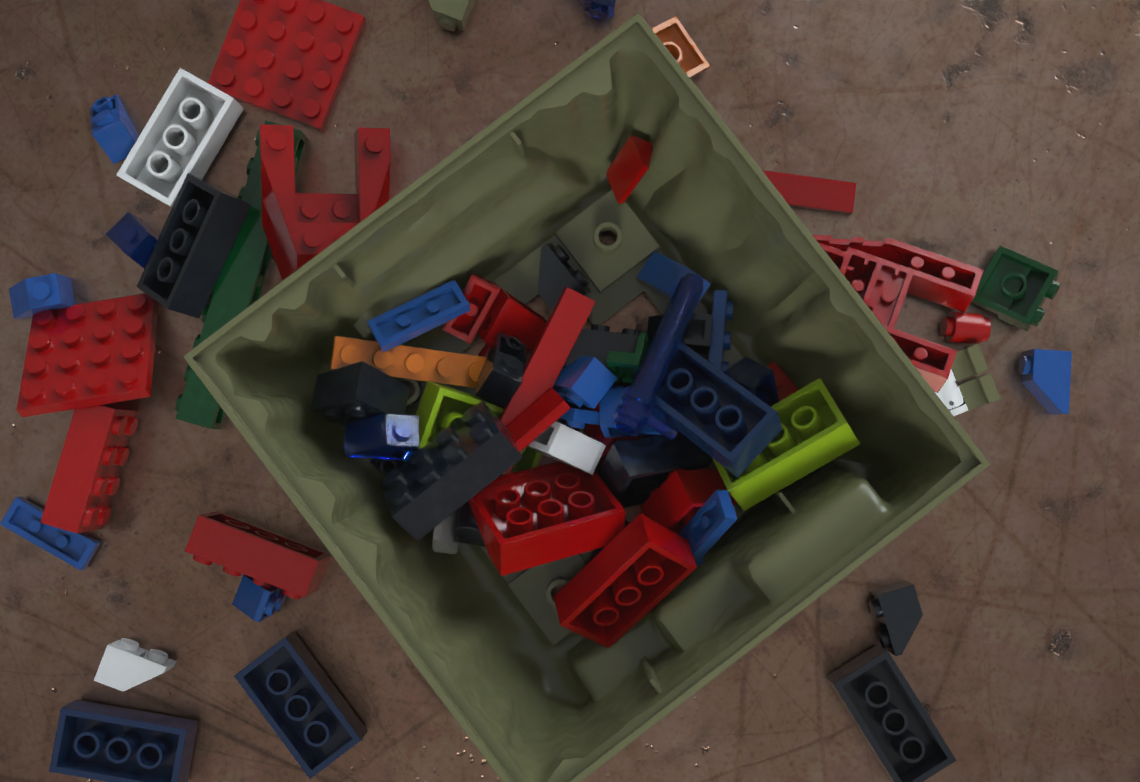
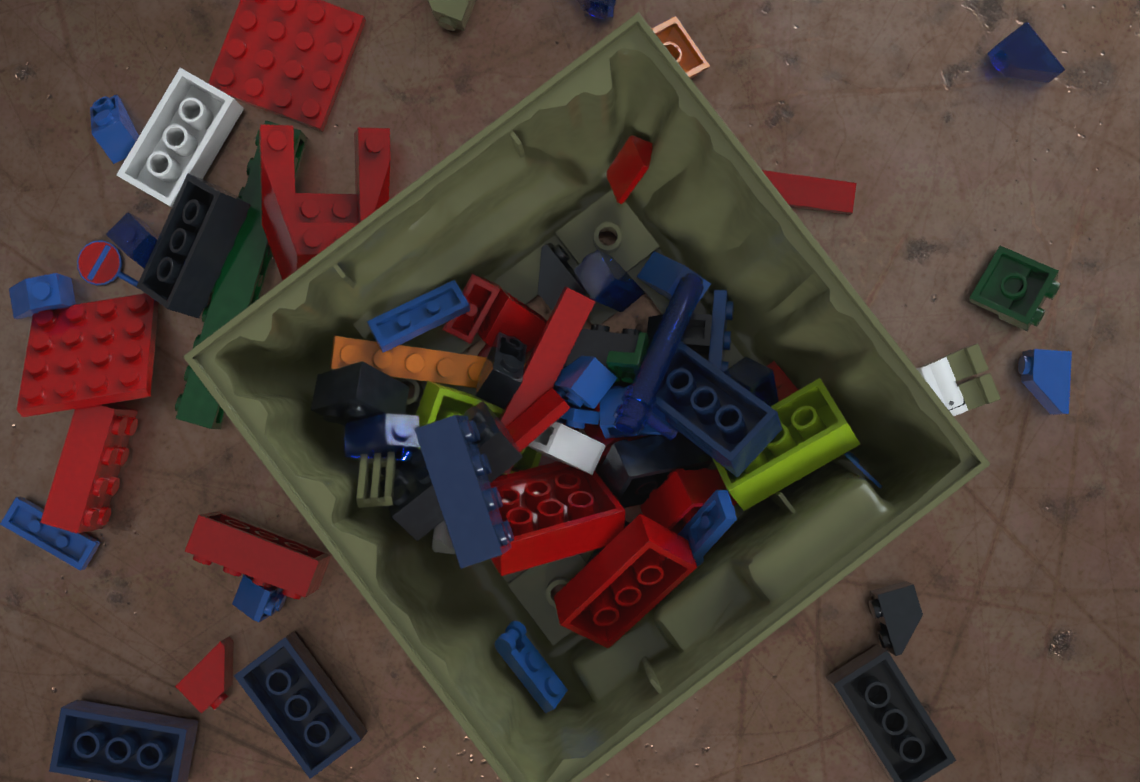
(101, 264): none -> red piece
(129, 665): white slope -> none
(210, 678): none -> red slope
(376, 464): none -> olive tile
(464, 489): none -> dark blue brick
(530, 666): none -> blue plate
(608, 281): none -> slope
(855, 461): none -> blue piece
(888, 271): red wedge -> none
(965, 327): red brick -> none
(1025, 57): none -> clear blue slope

